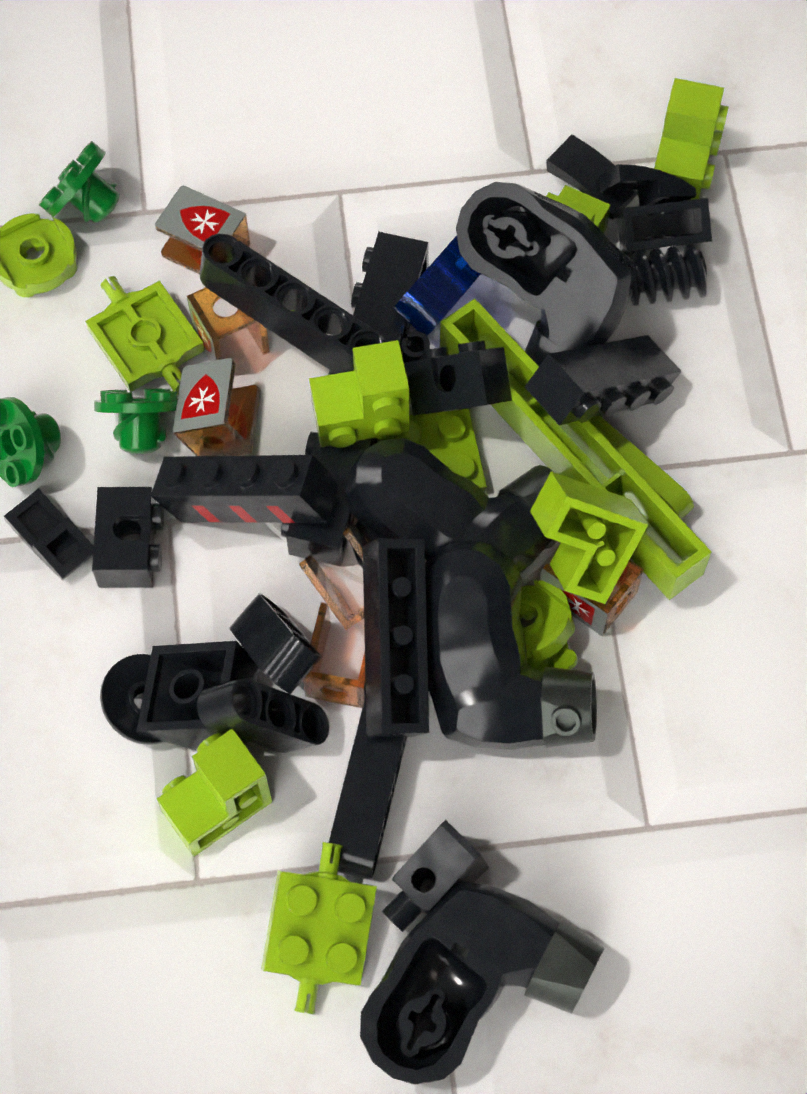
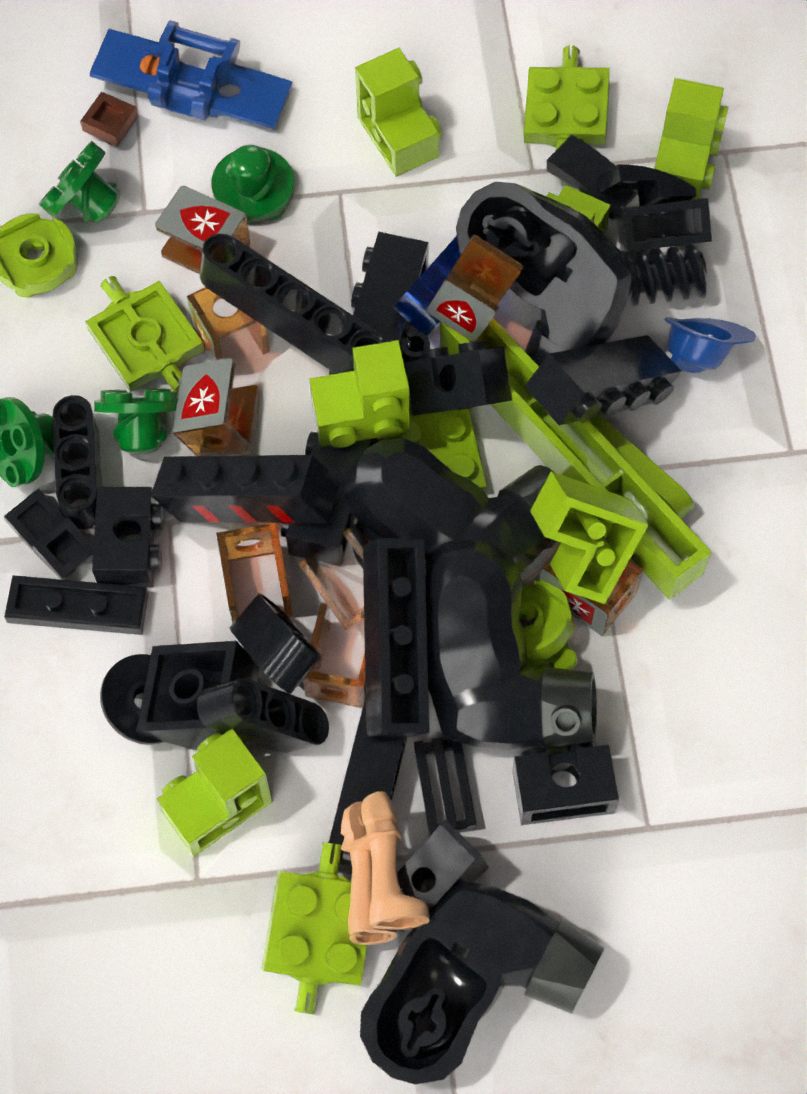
(72, 444): none -> black beam
(76, 605): none -> black tile
(109, 118): none -> copper plate
(188, 89): none -> blue piece
(231, 551): none -> clear orange piece
(254, 182): none -> green plate
(376, 899): none -> light nougat piece
(393, 111): none -> lime brick
(438, 747): none -> black tile
(474, 288): none -> piece
(545, 801): none -> black brick
(566, 102): none -> lime plate
(704, 342): none -> blue piece

